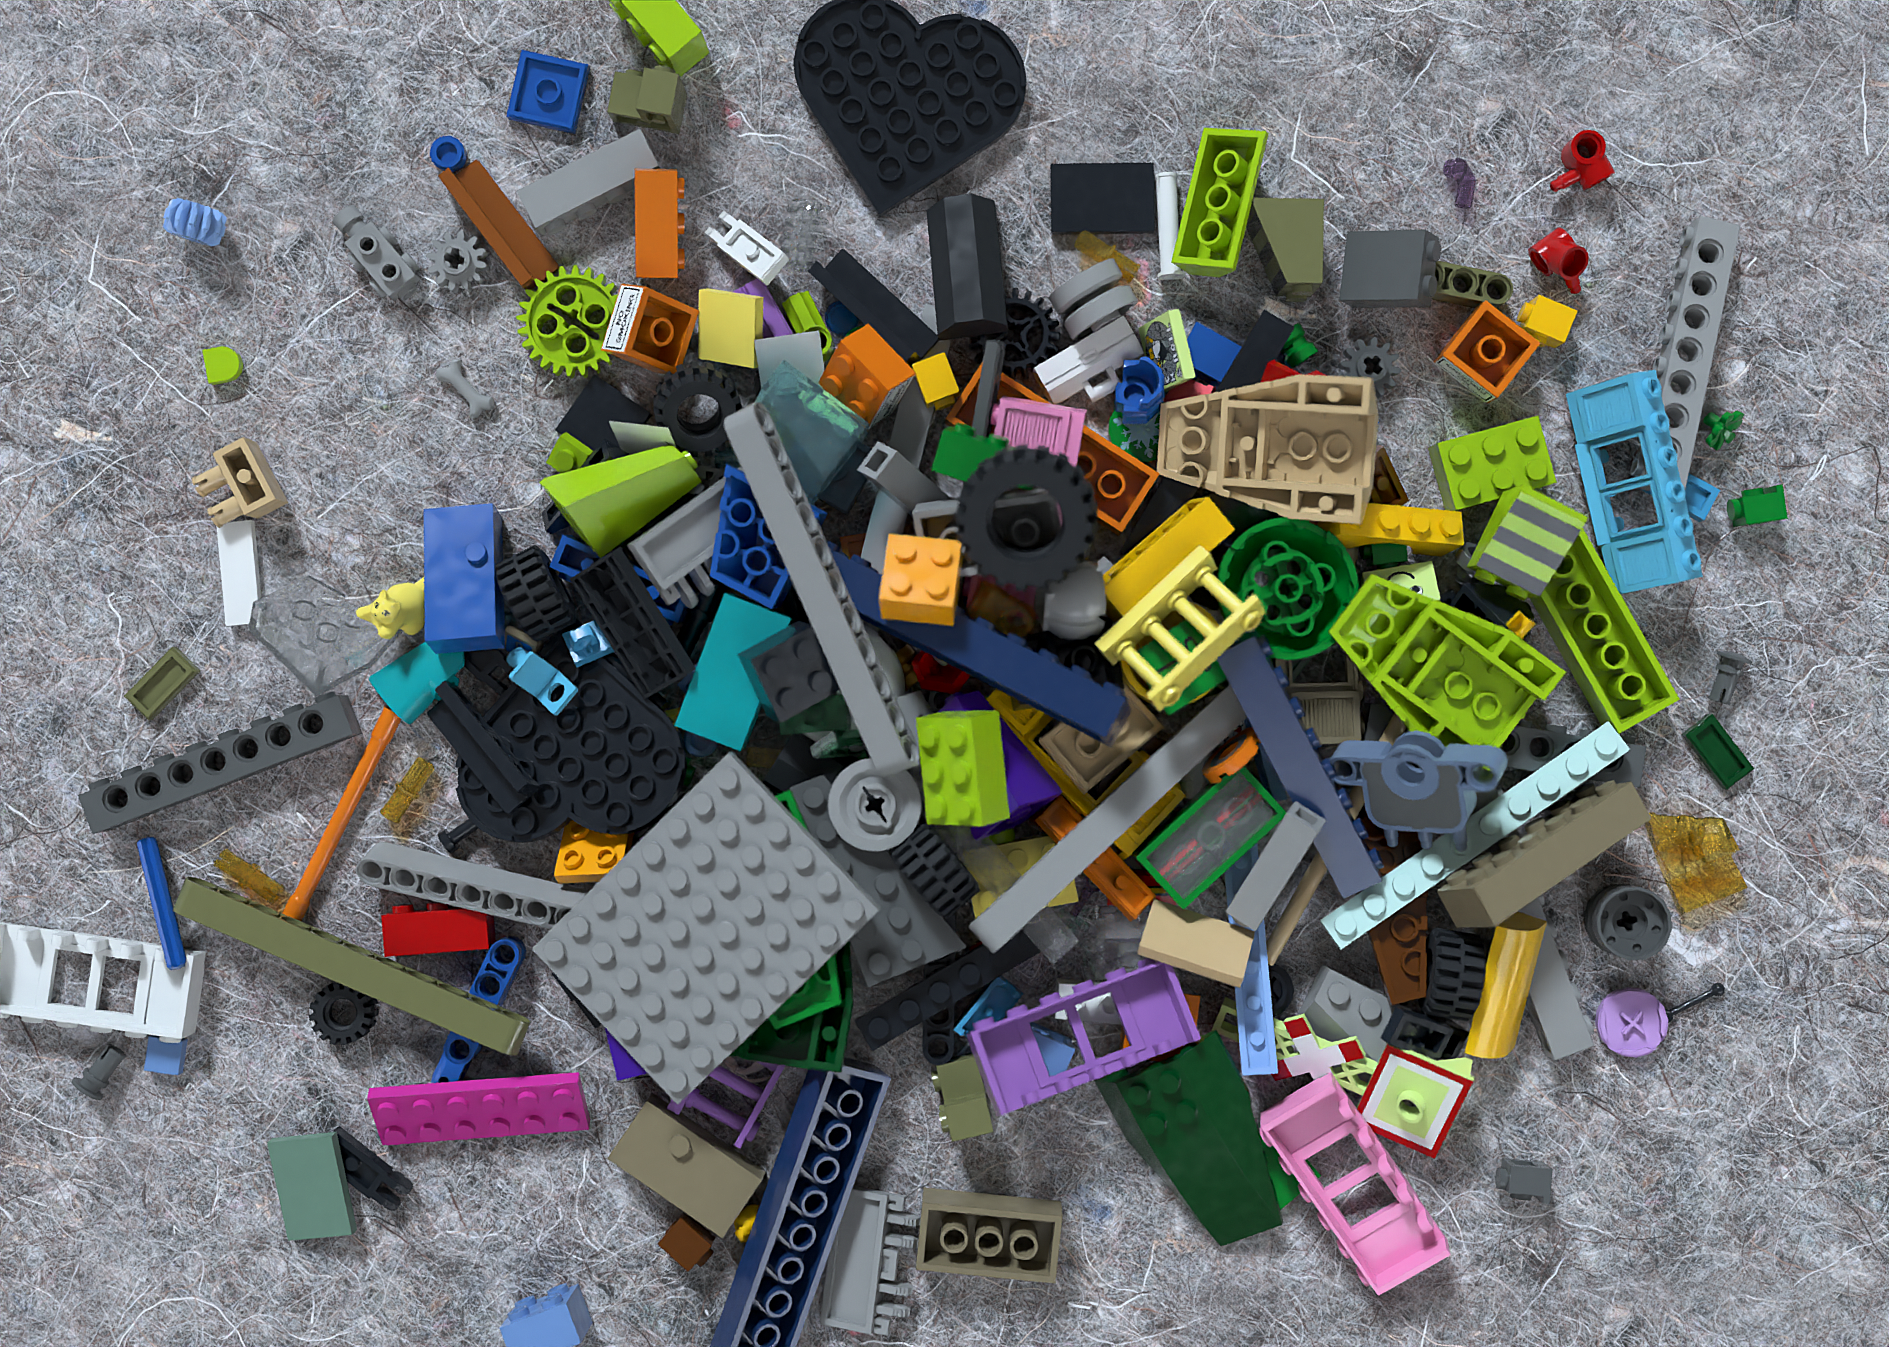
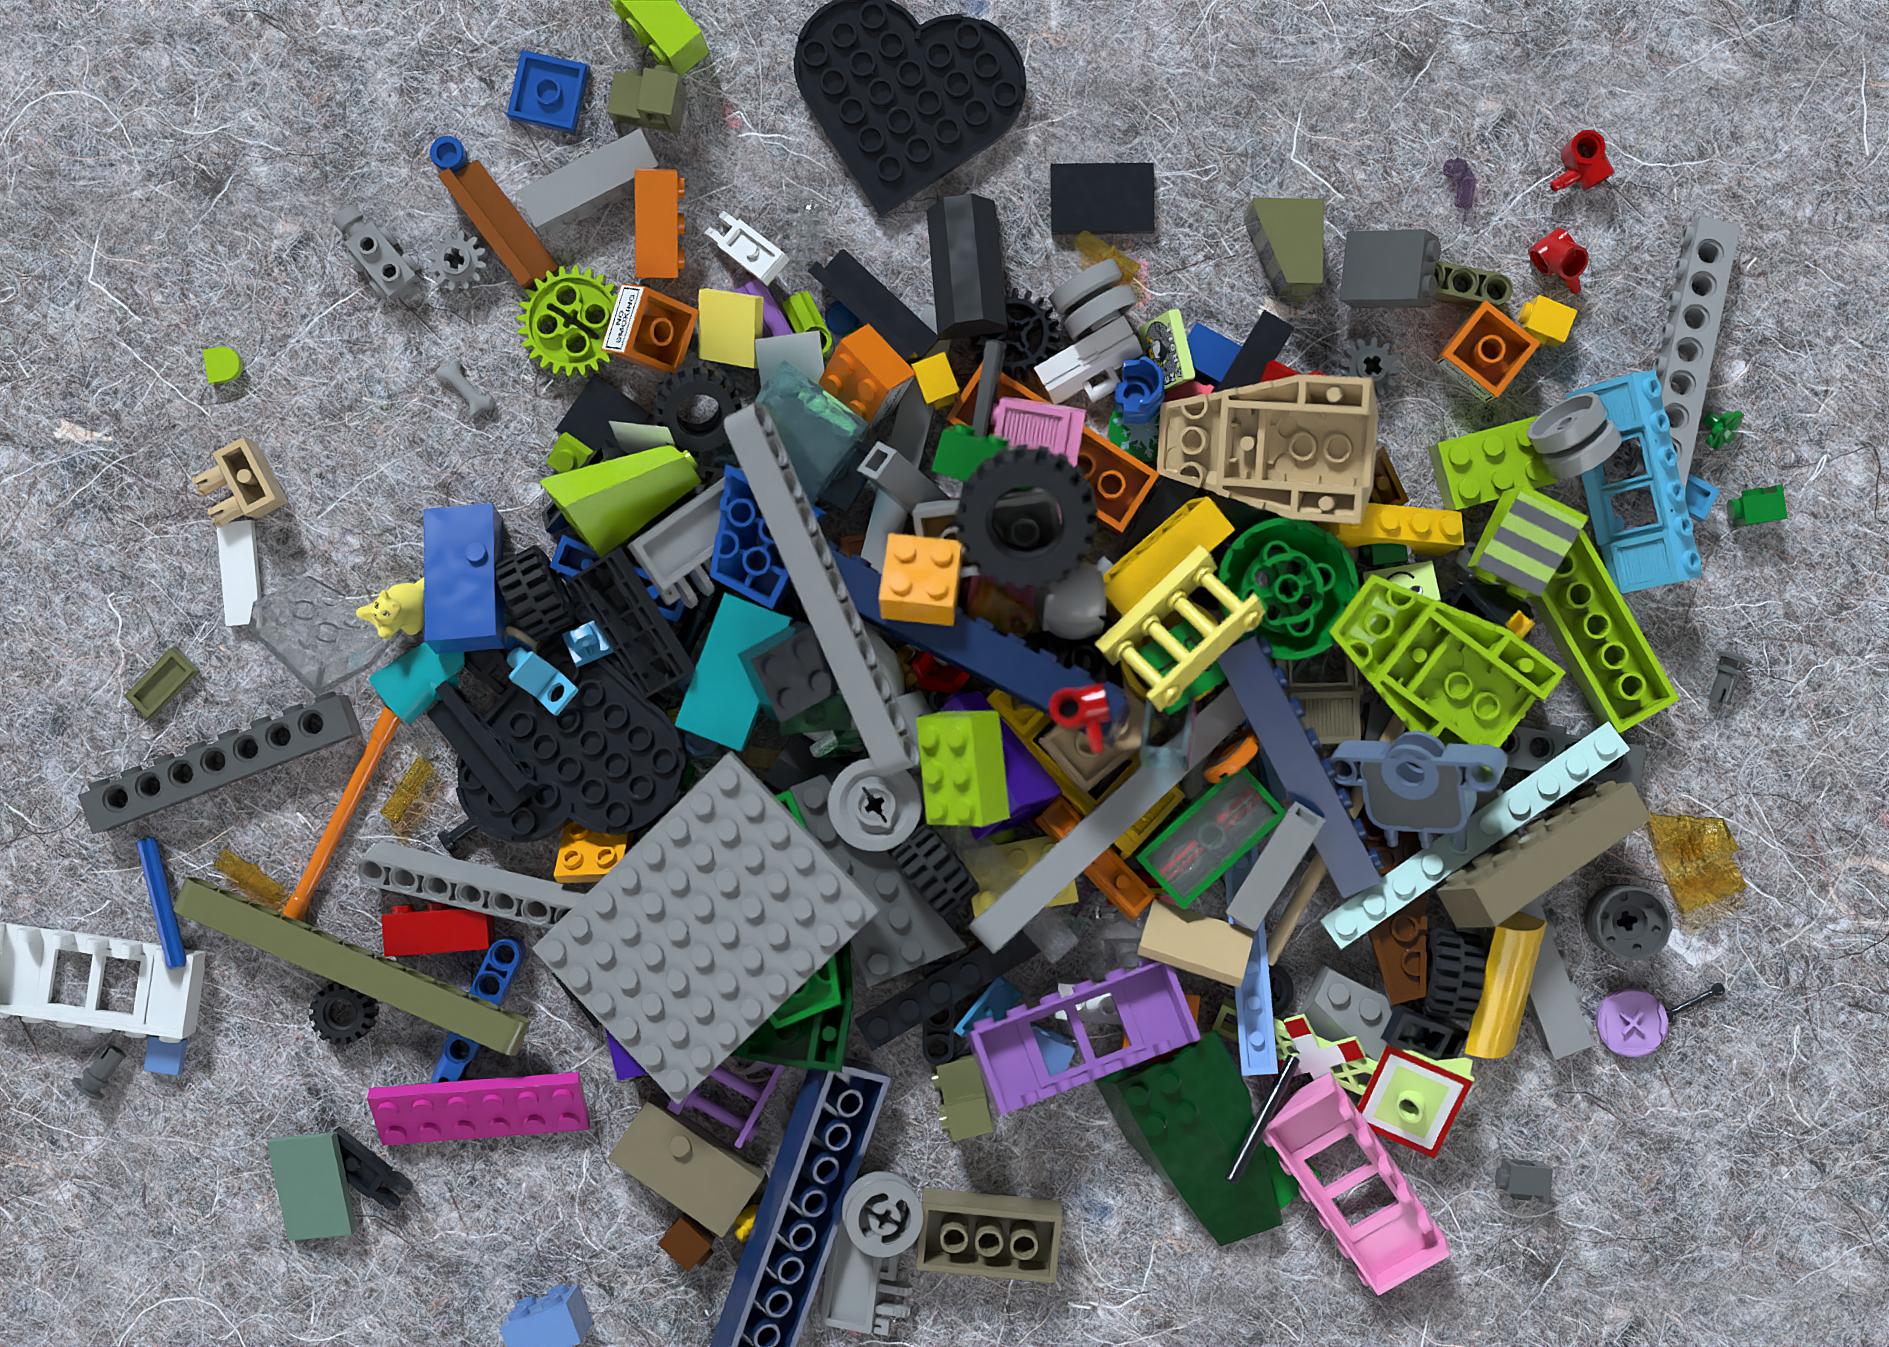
(194, 222): light blue gear -> none
(882, 1235): none -> light grey wheel
(1092, 711): none -> red piece
(1167, 224): white pin -> none
(1180, 758): none -> clear light blue piece
(1219, 201): lime slope -> none
(1262, 1119): none -> black bar
(1297, 348): green wheel -> none
(1574, 435): none -> light grey wheel
(1717, 751): dark green tile -> none

